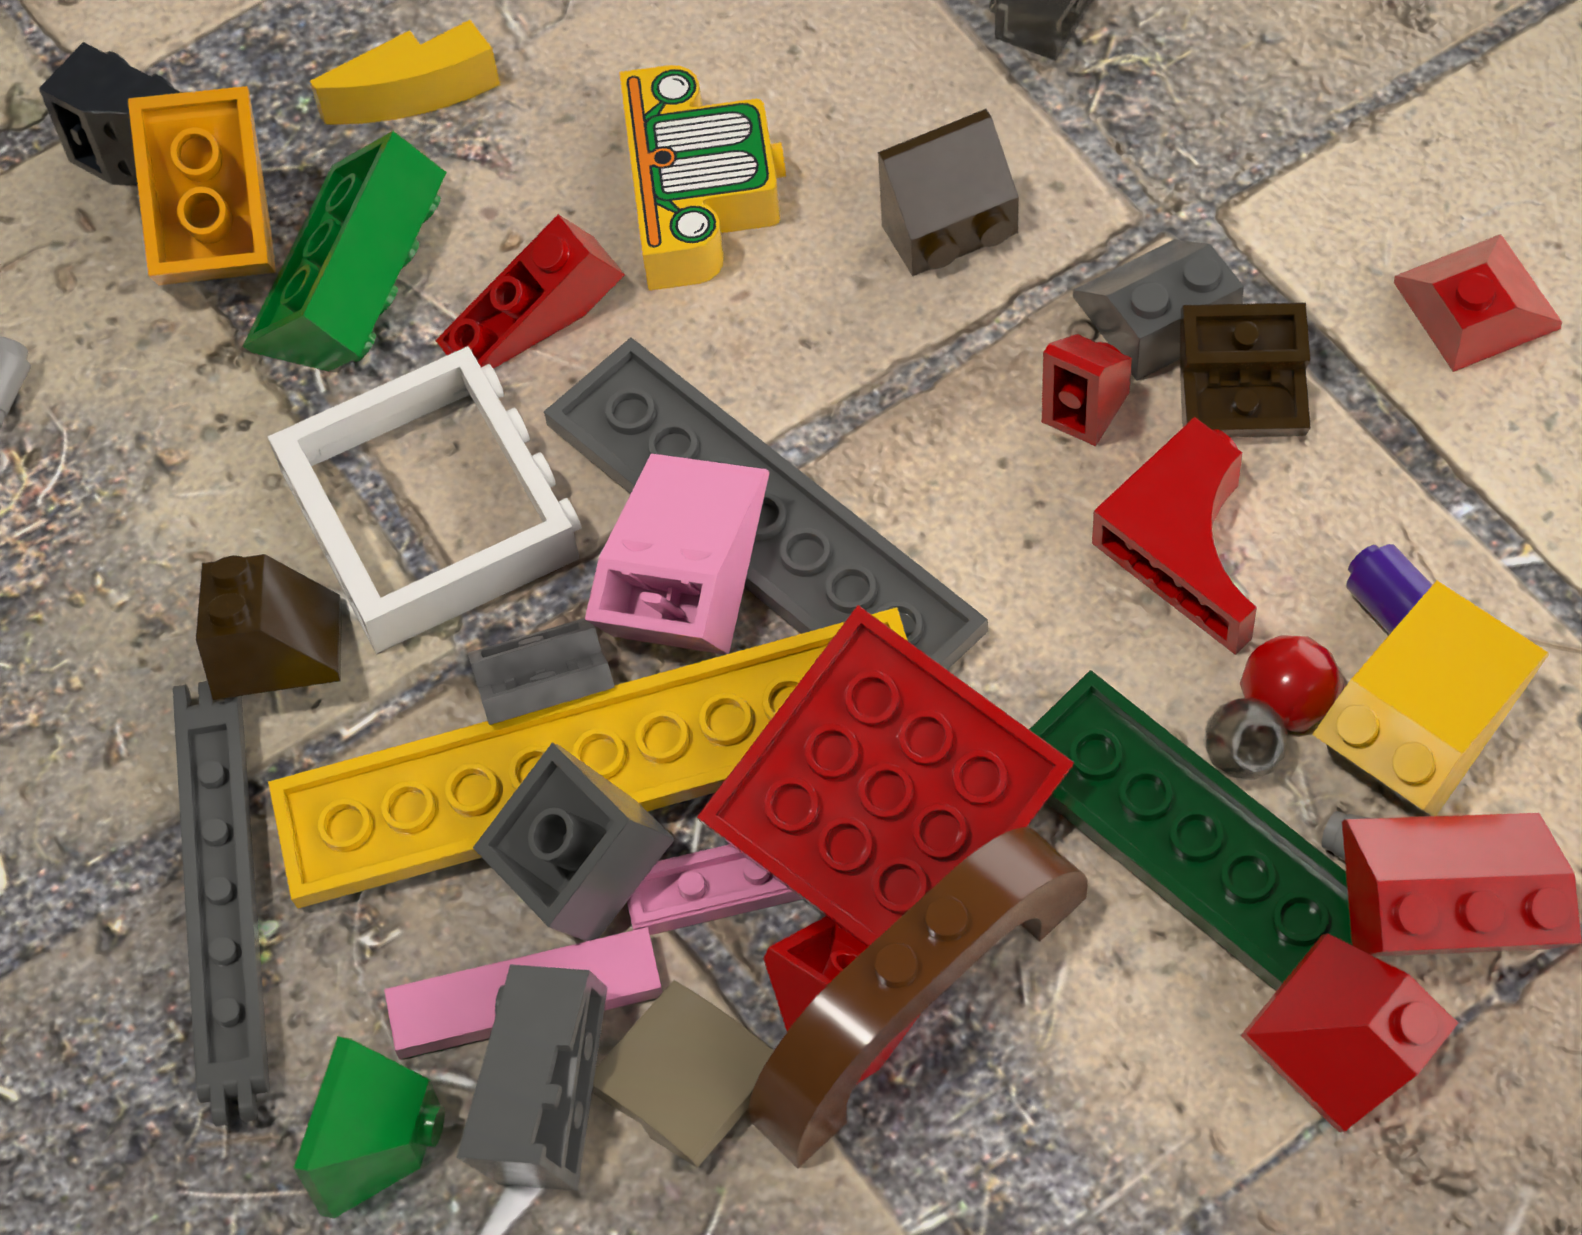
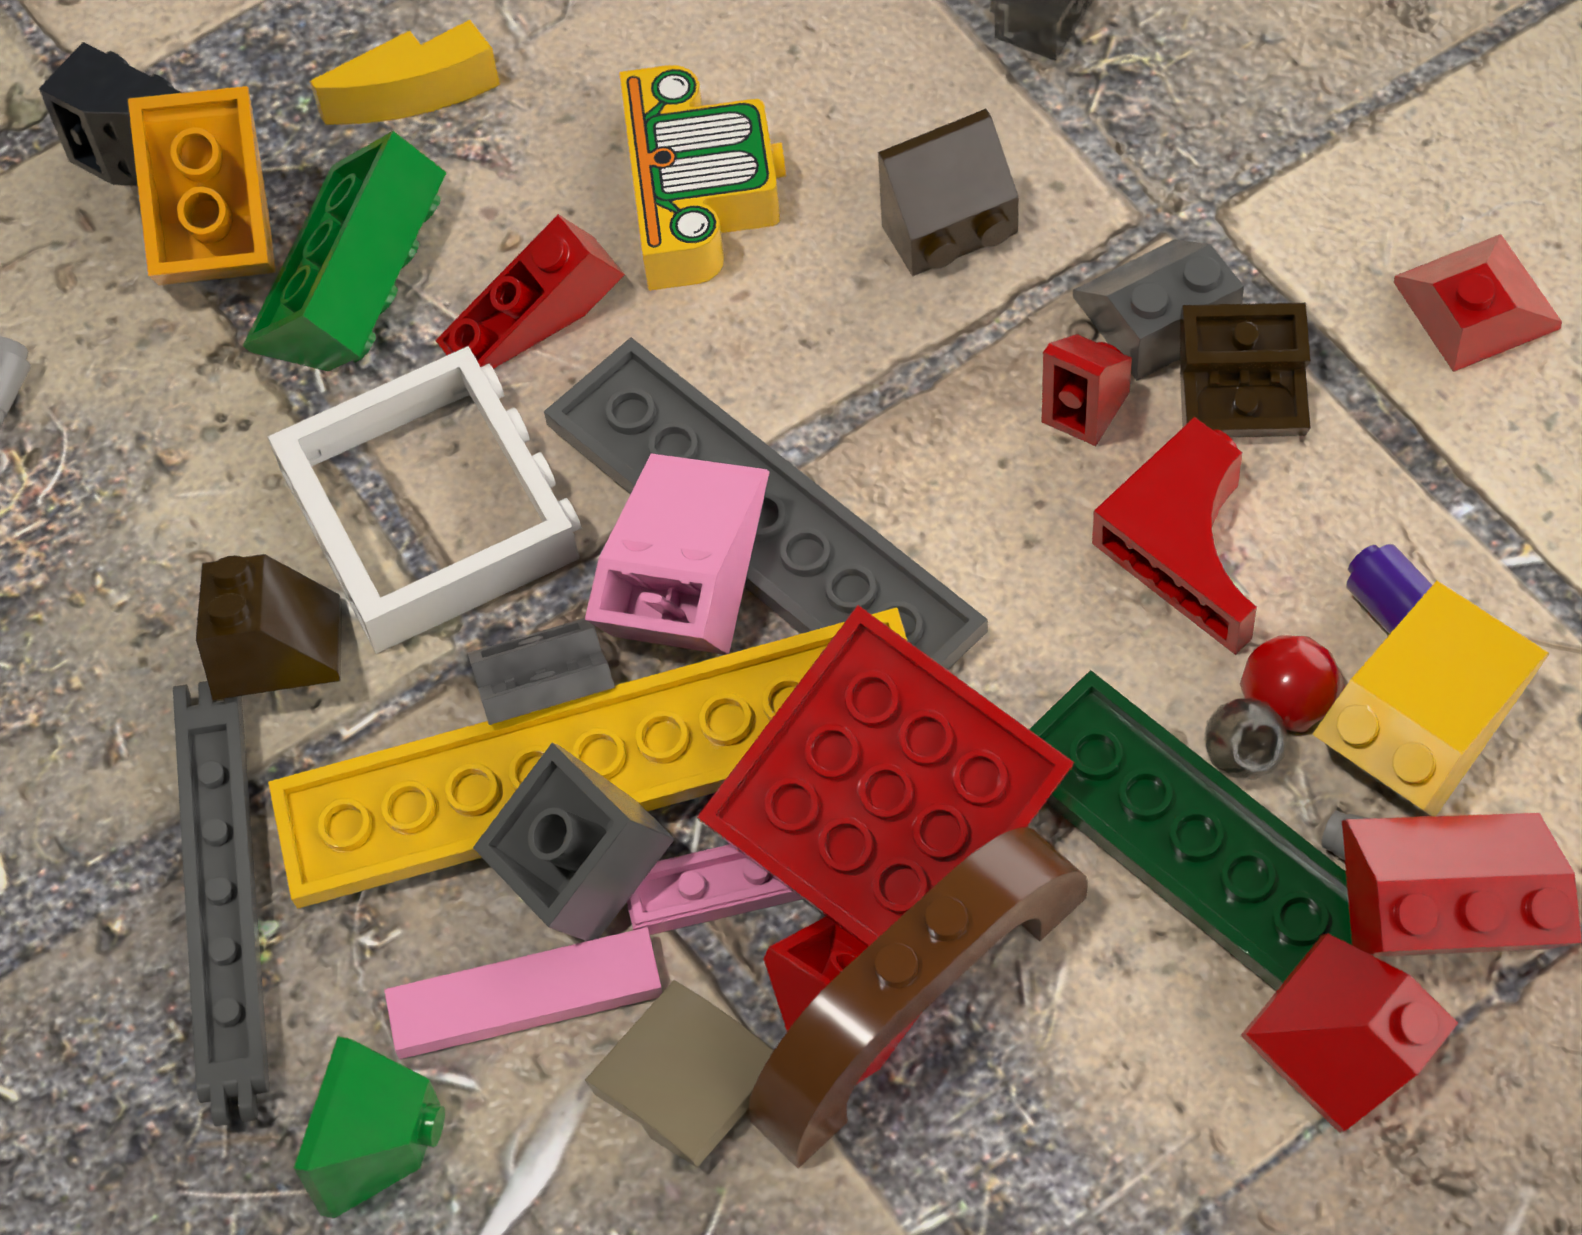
(537, 1079): dark grey wedge -> none

